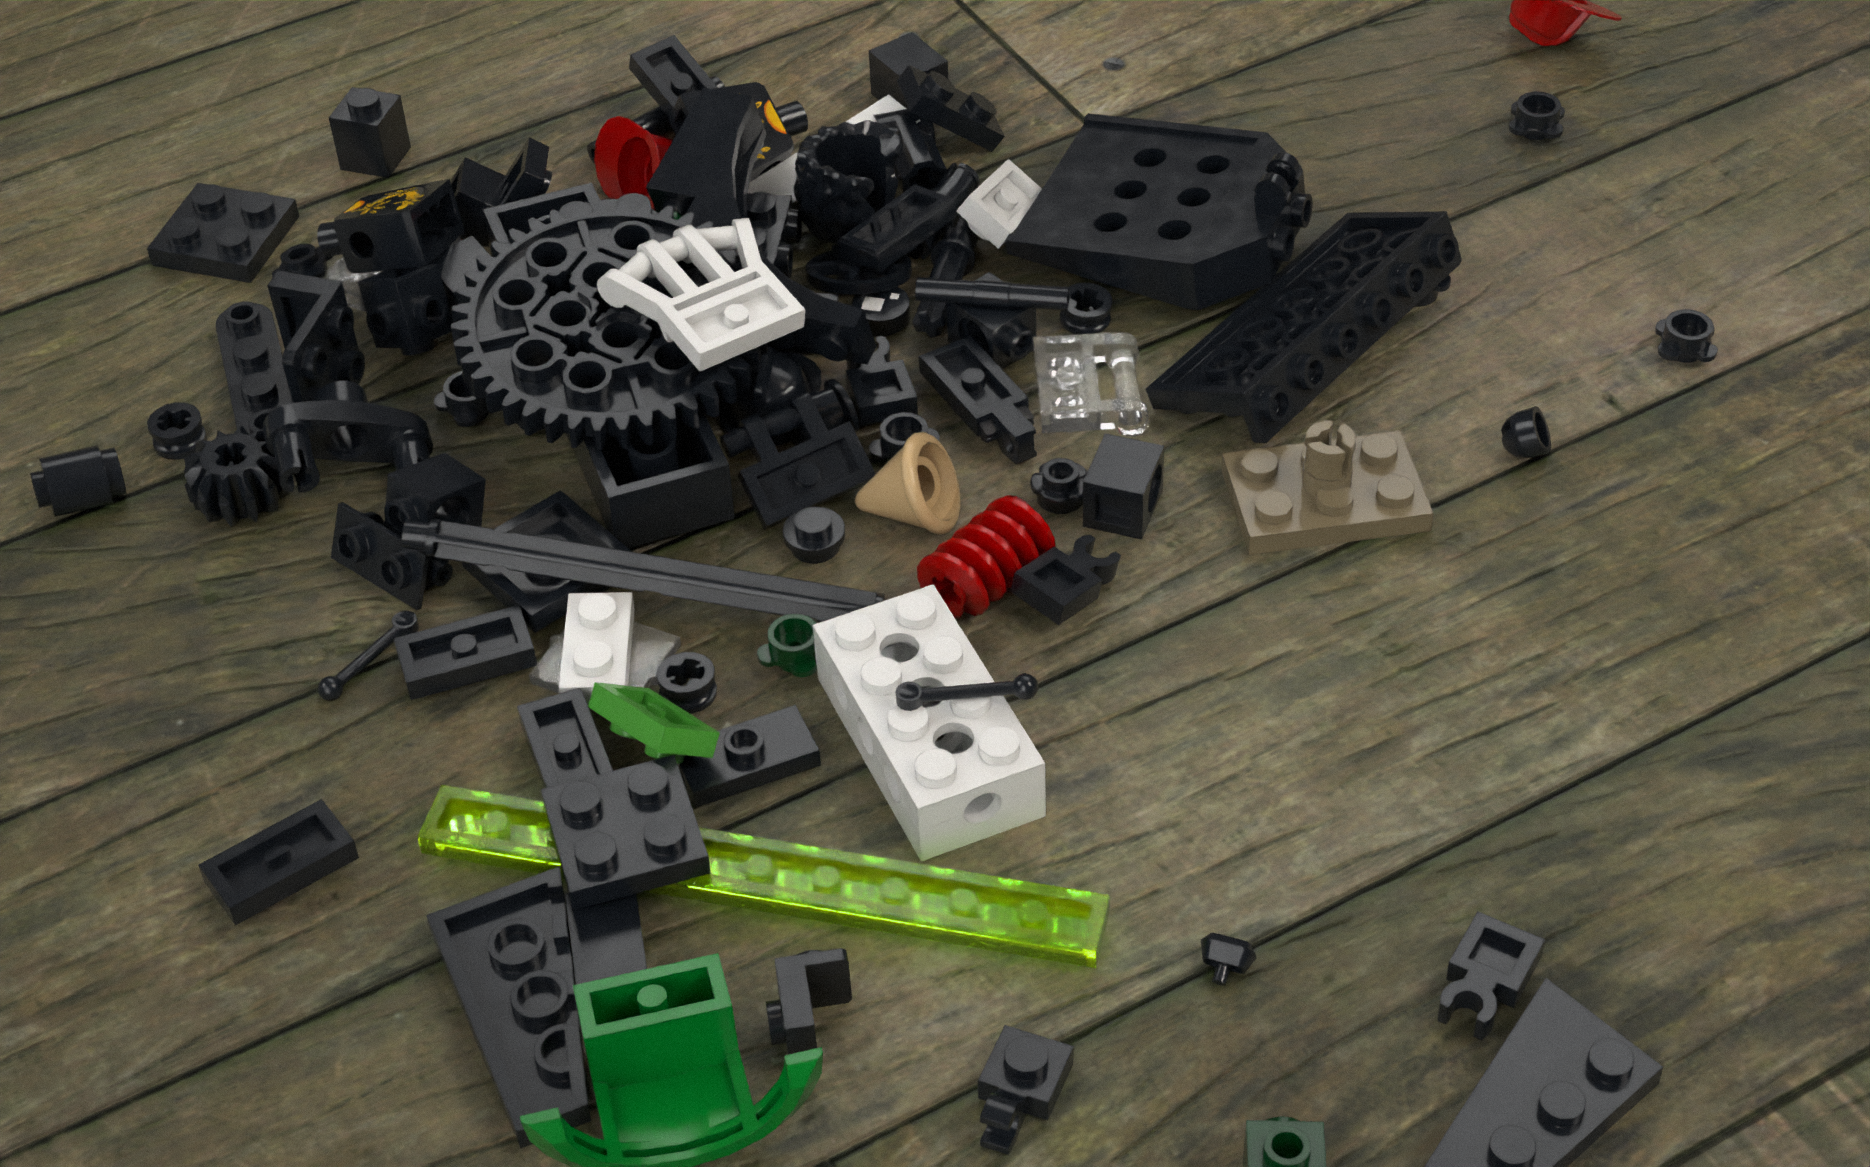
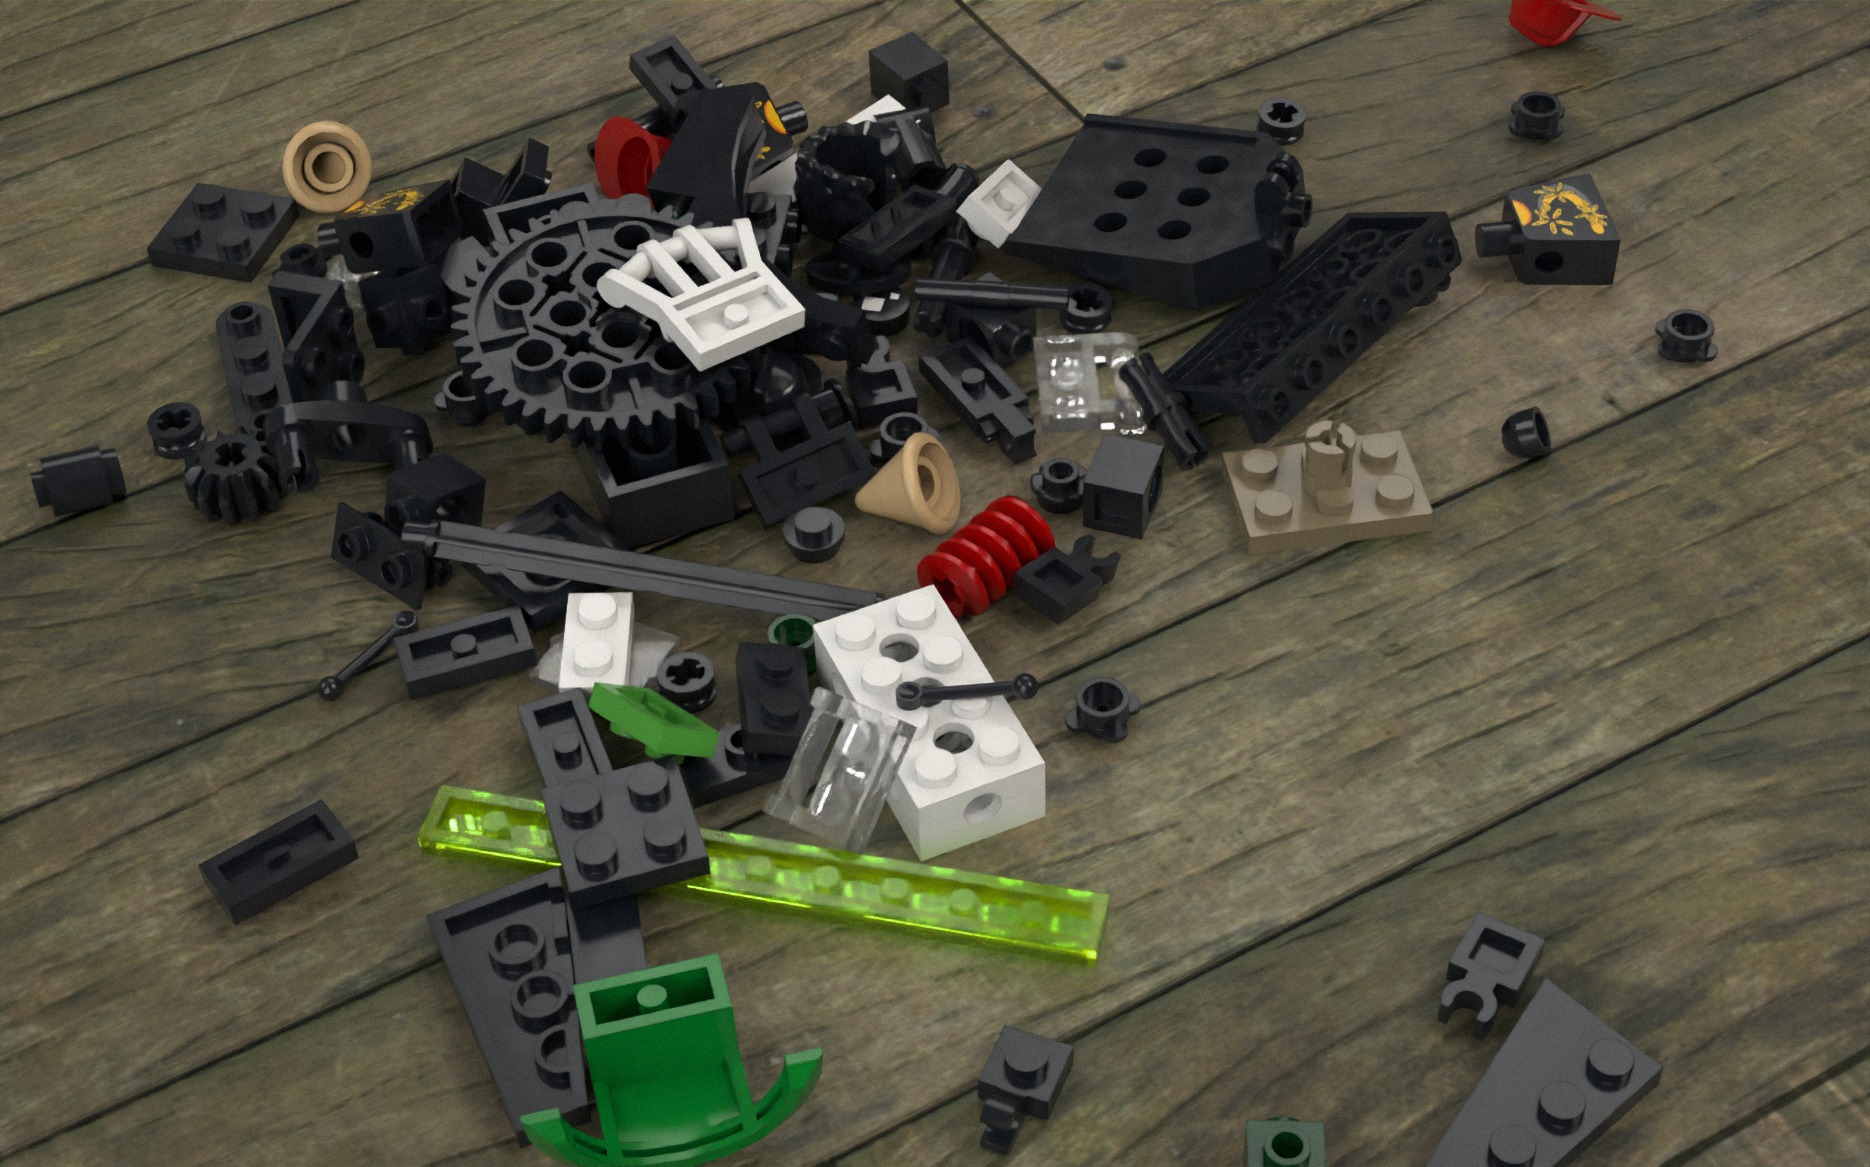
(338, 162): none -> tan hat
(370, 132): black brick -> none
(772, 697): none -> black plate
(806, 983): black bracket -> none
(854, 777): none -> clear plate
(940, 102): black plate -> none
(1103, 709): none -> black plate
(1165, 411): none -> black pin
(1226, 955): black rock -> none
(1282, 110): none -> black bush
(1554, 234): none -> black torso

